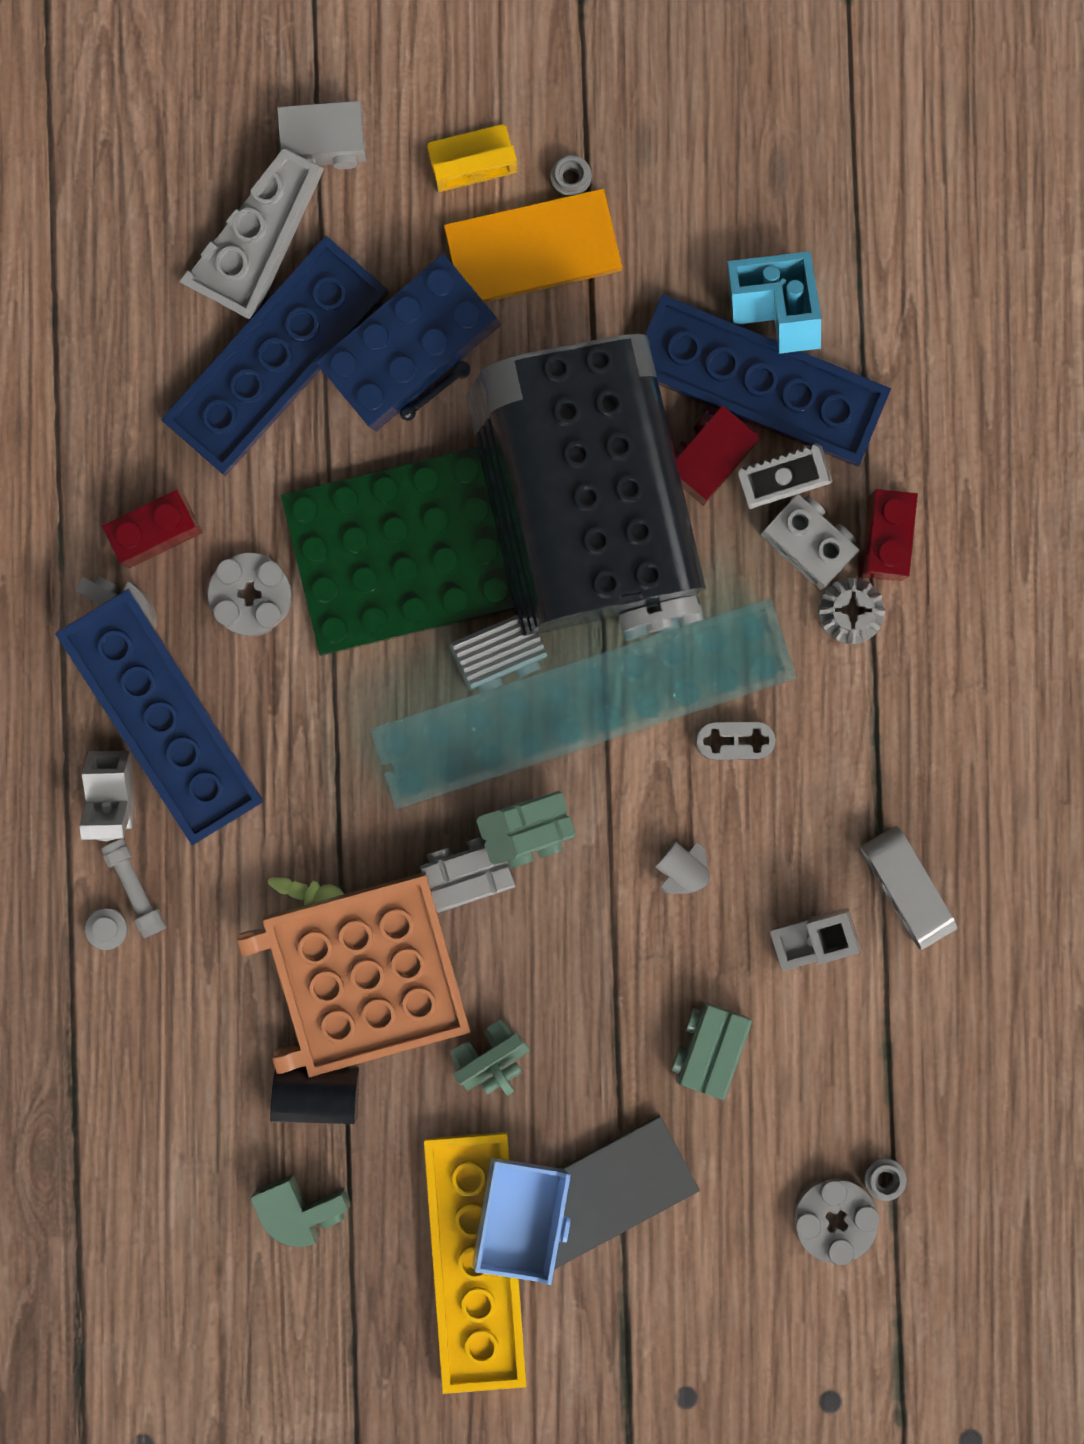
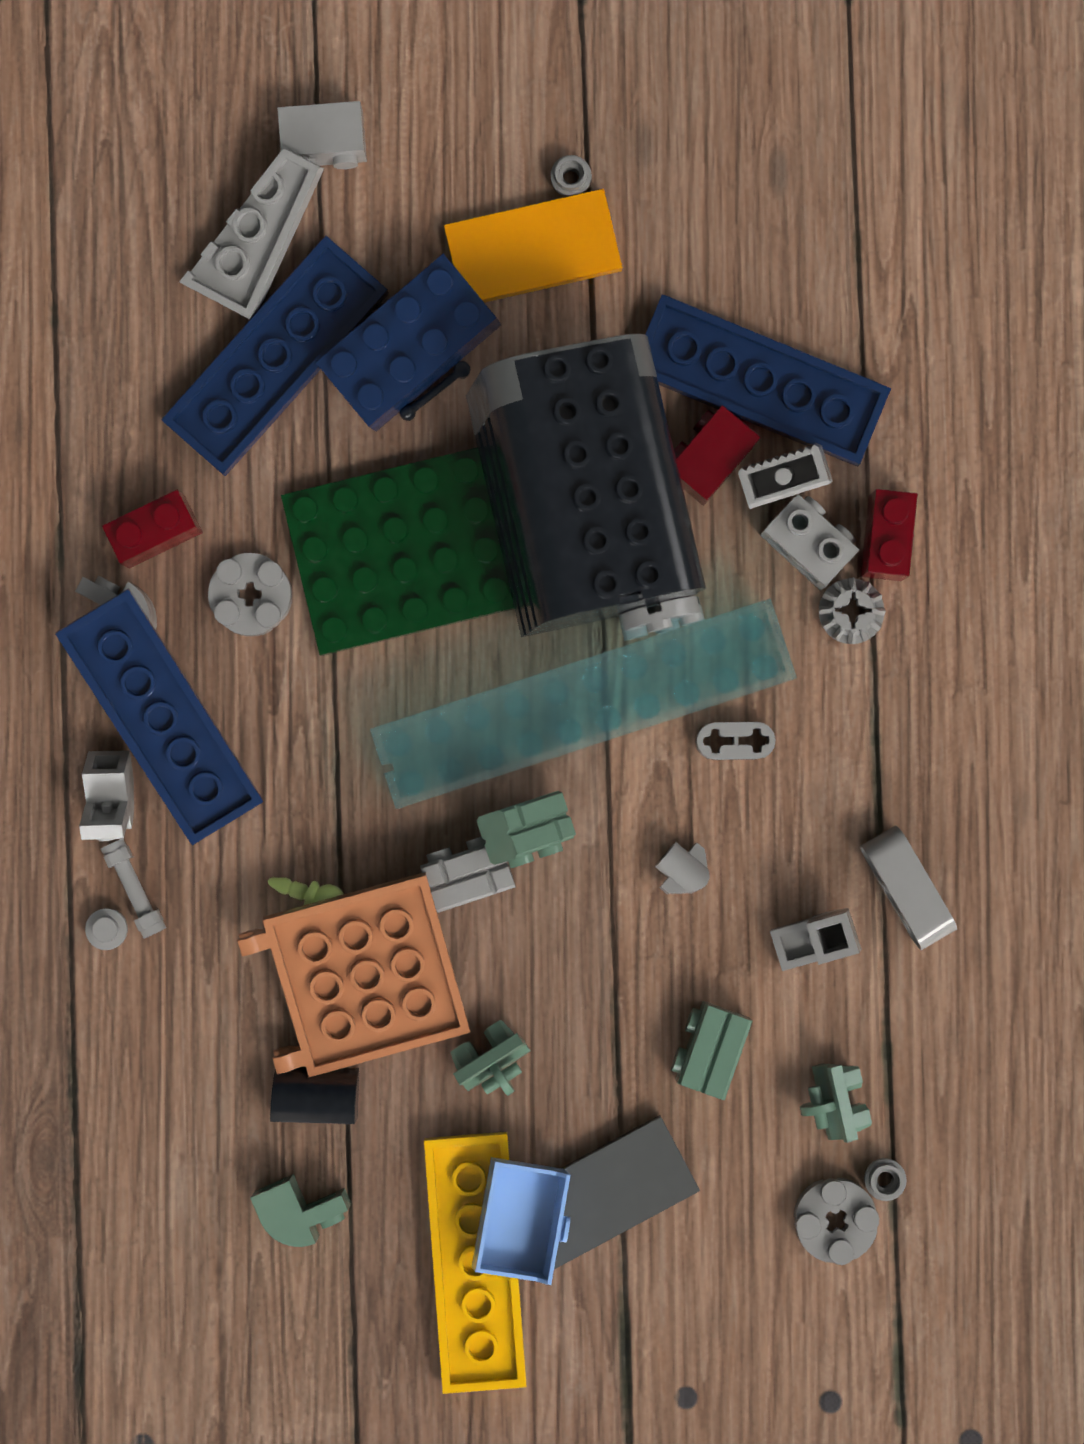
(472, 157): yellow panel -> none
(496, 653): light grey brick -> none
(781, 291): medium azure brick -> none
(831, 1102): none -> sand green hips

